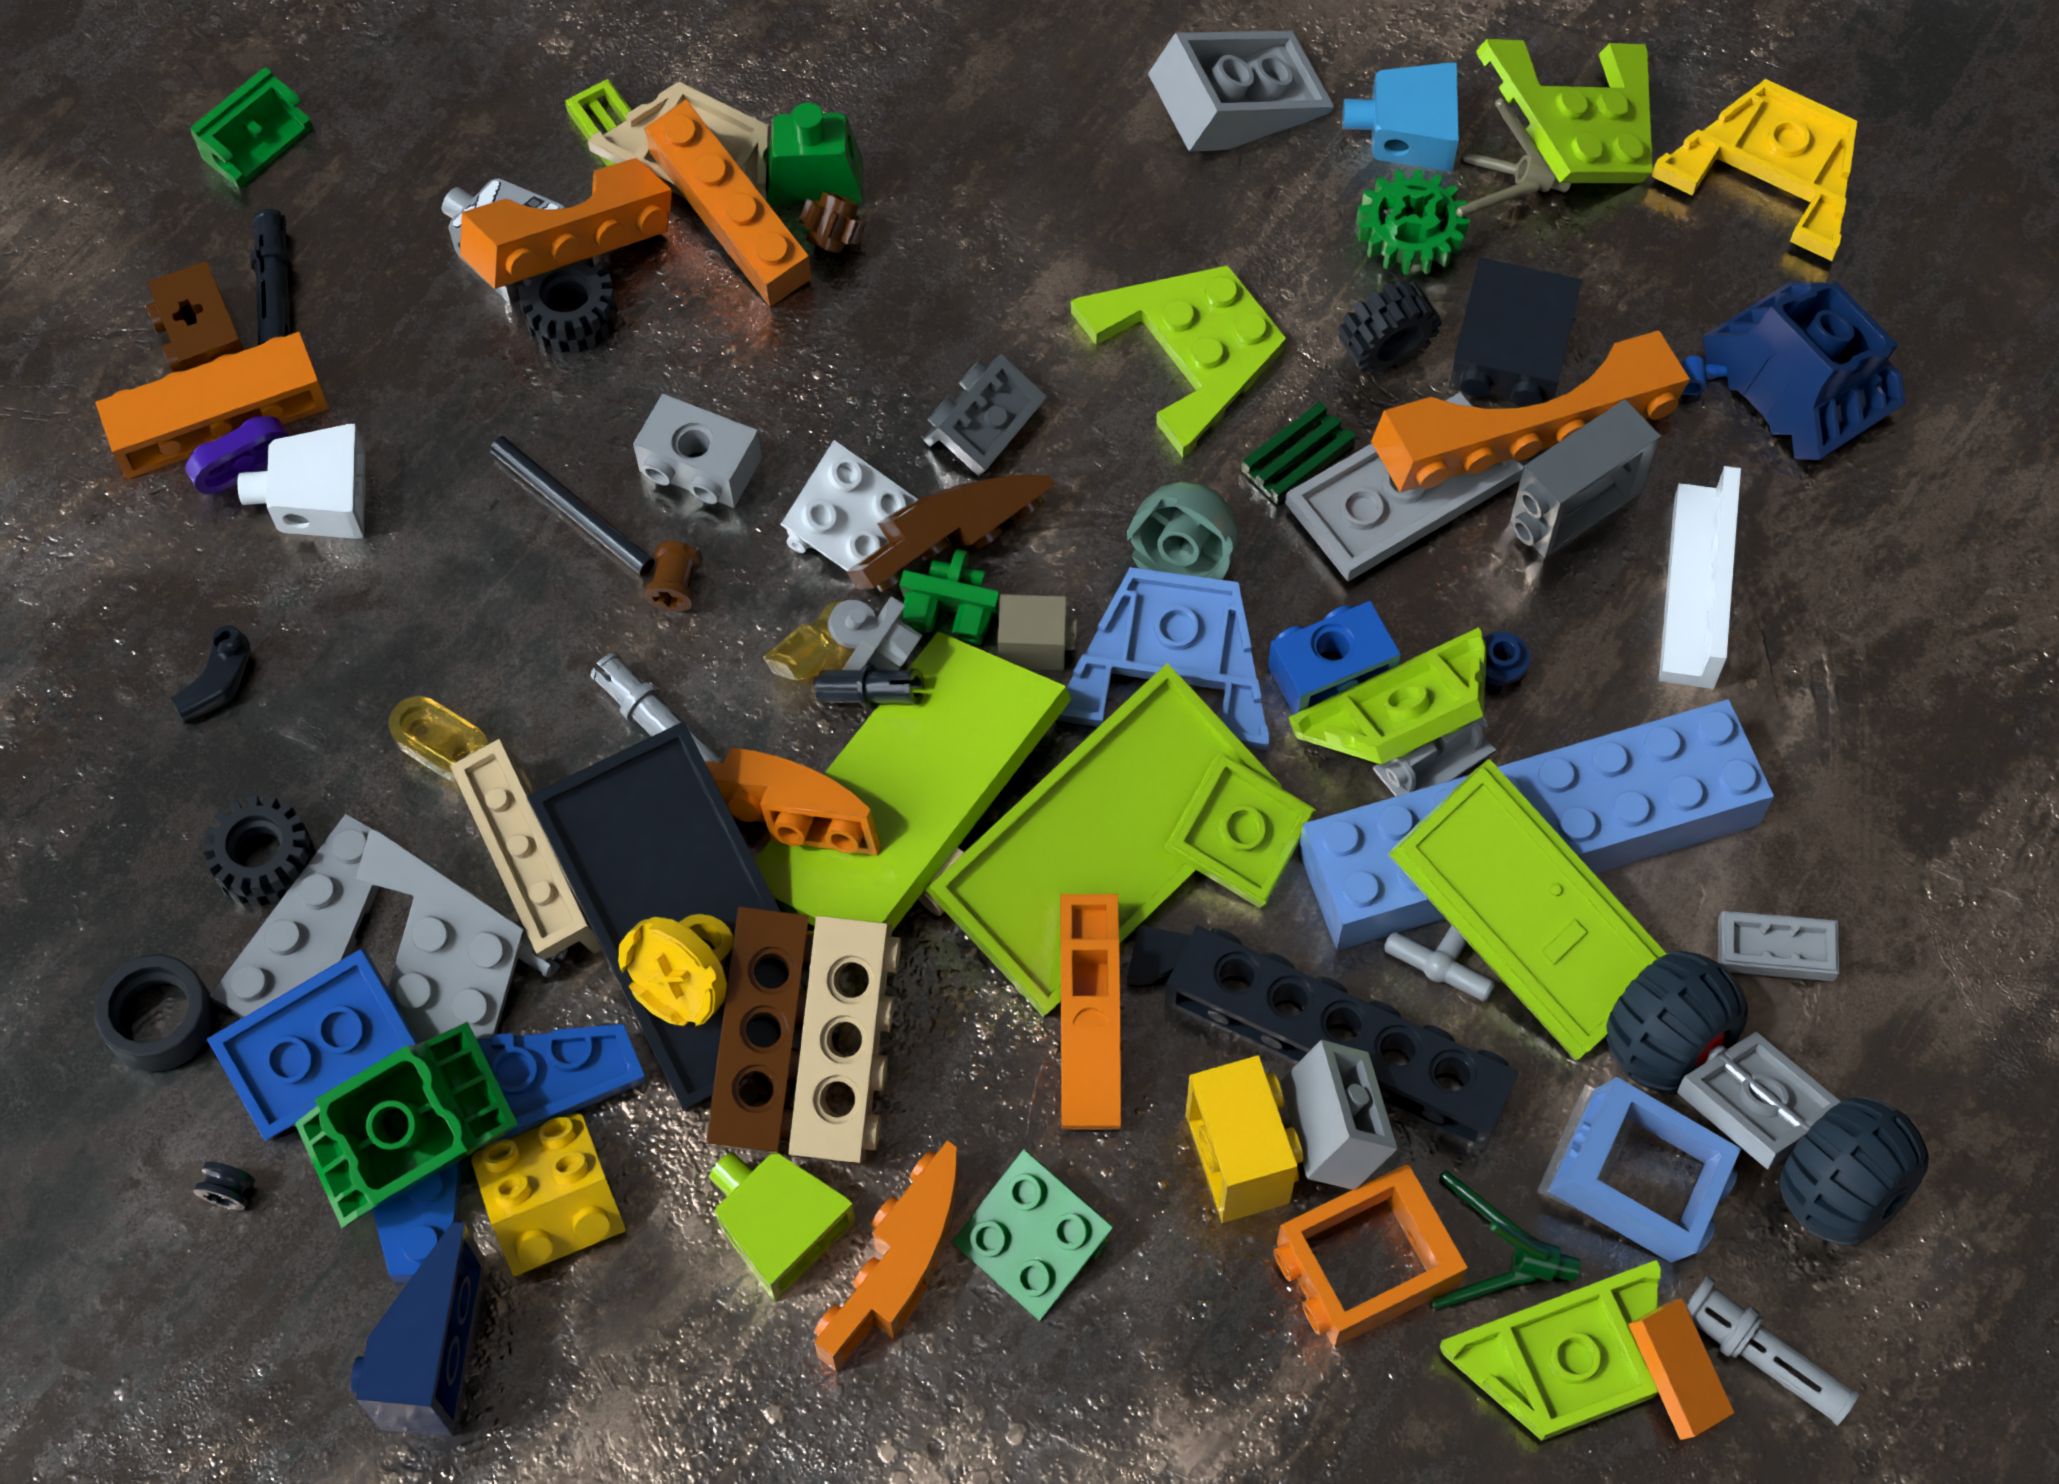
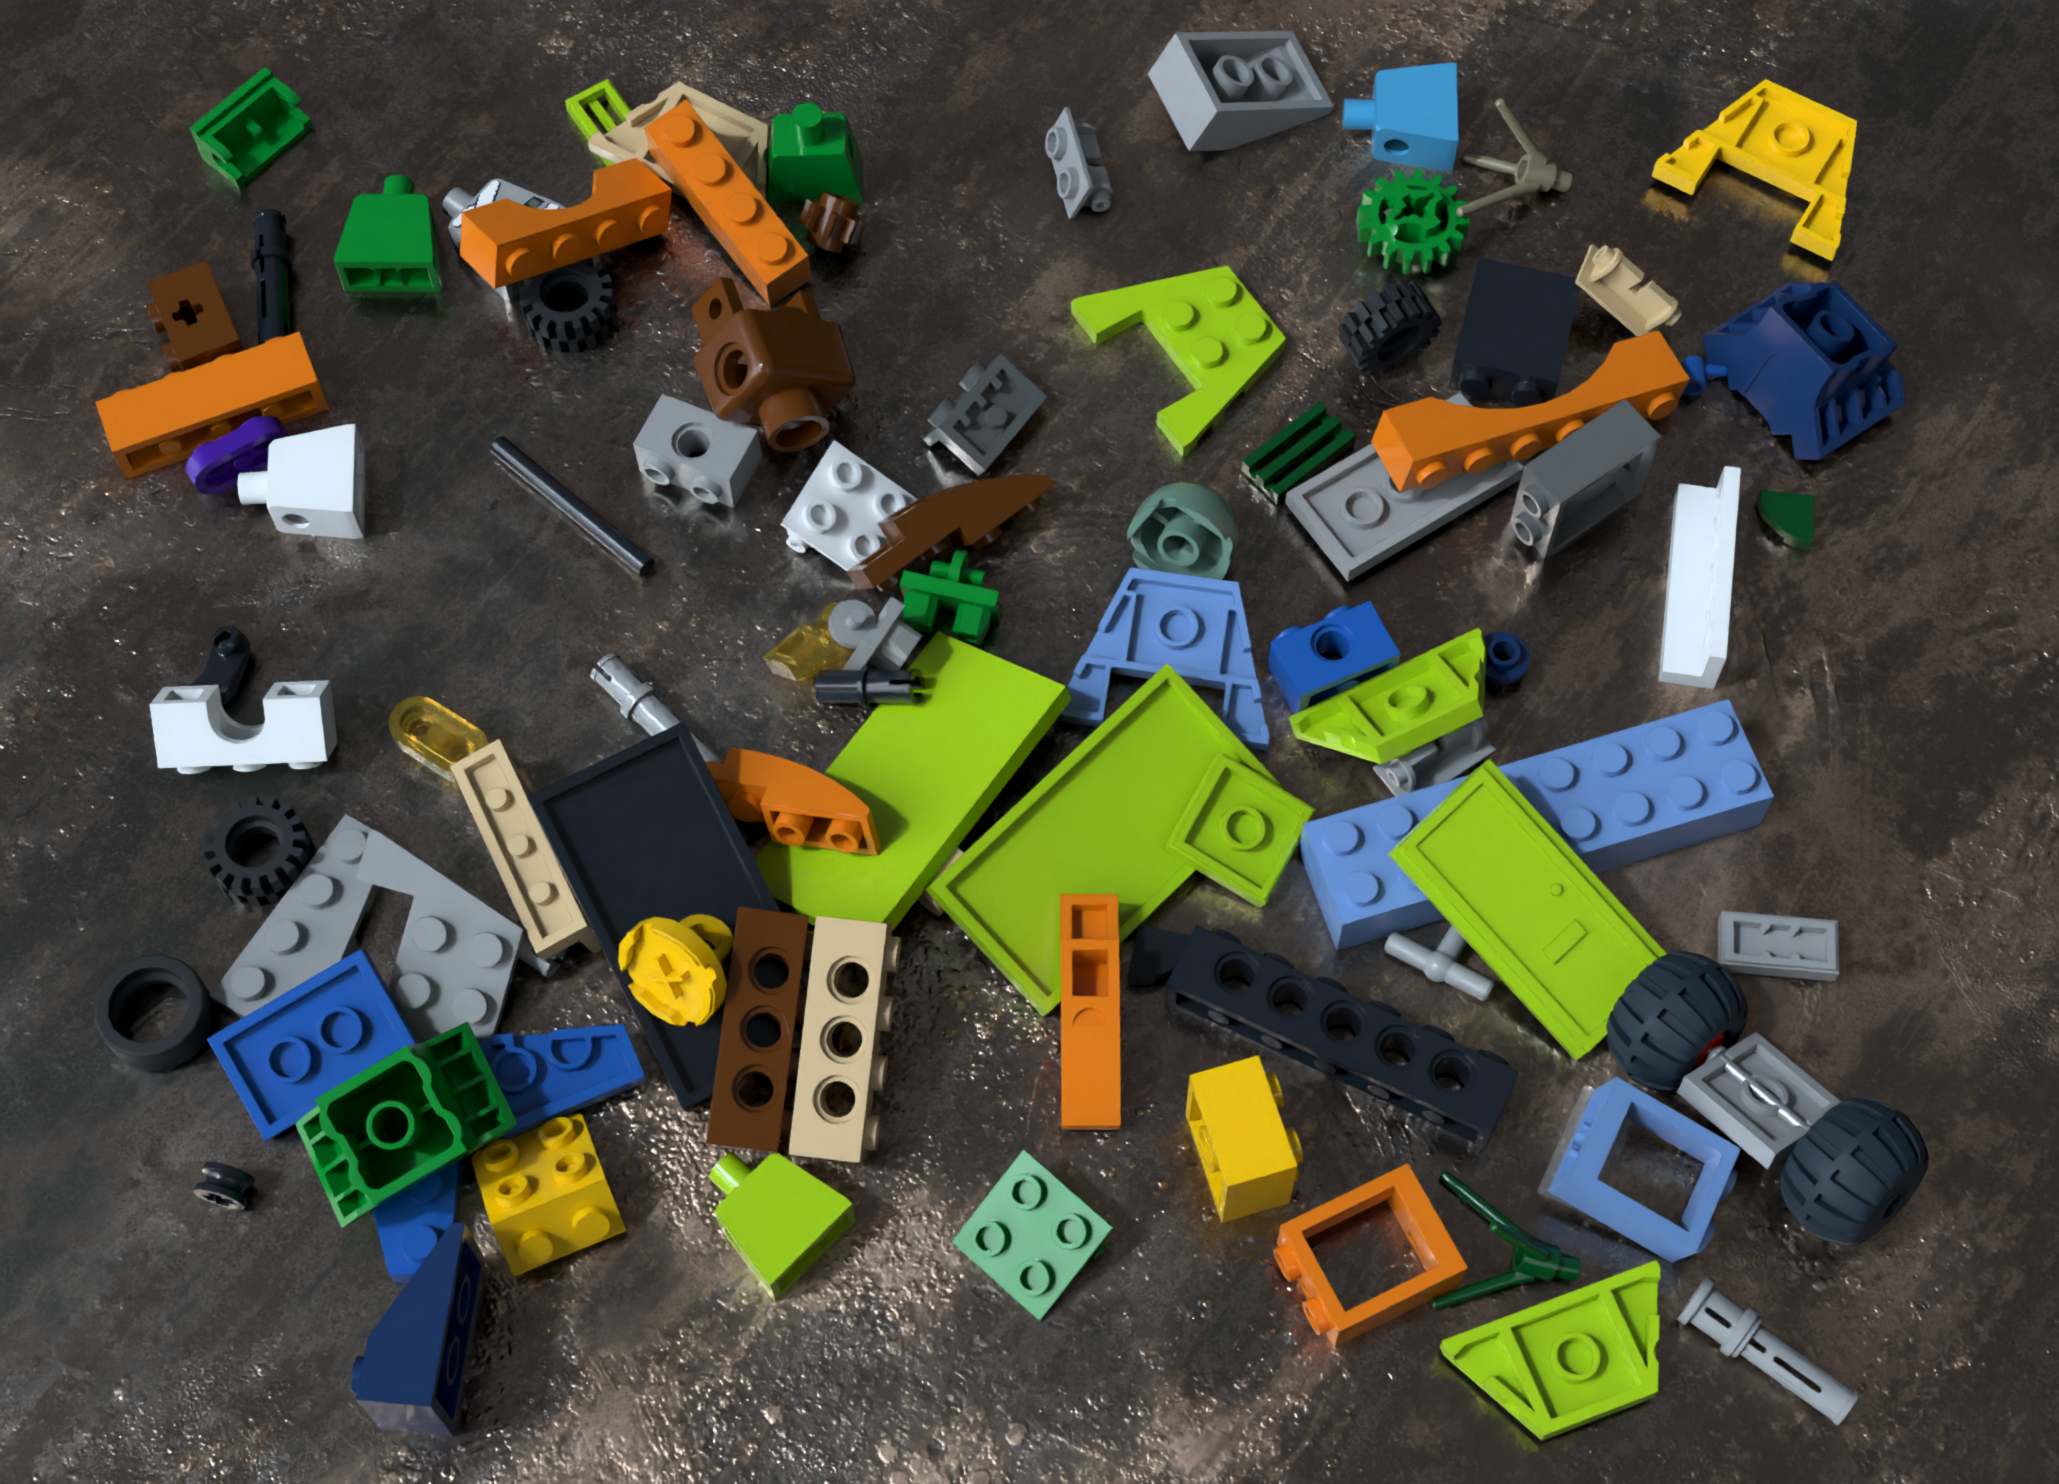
(197, 733): none -> white arch
(390, 242): none -> green torso
(673, 576): reddish brown bush -> none
(792, 371): none -> reddish brown piece
(912, 1241): orange slope -> none
(1035, 631): dark tan brick -> none
(1071, 148): none -> light grey hinge
(1338, 1115): light grey brick -> none
(1583, 130): lime wing -> none
(1614, 285): none -> tan hinge
(1681, 1369): orange tile -> none
(1789, 516): none -> dark green tile

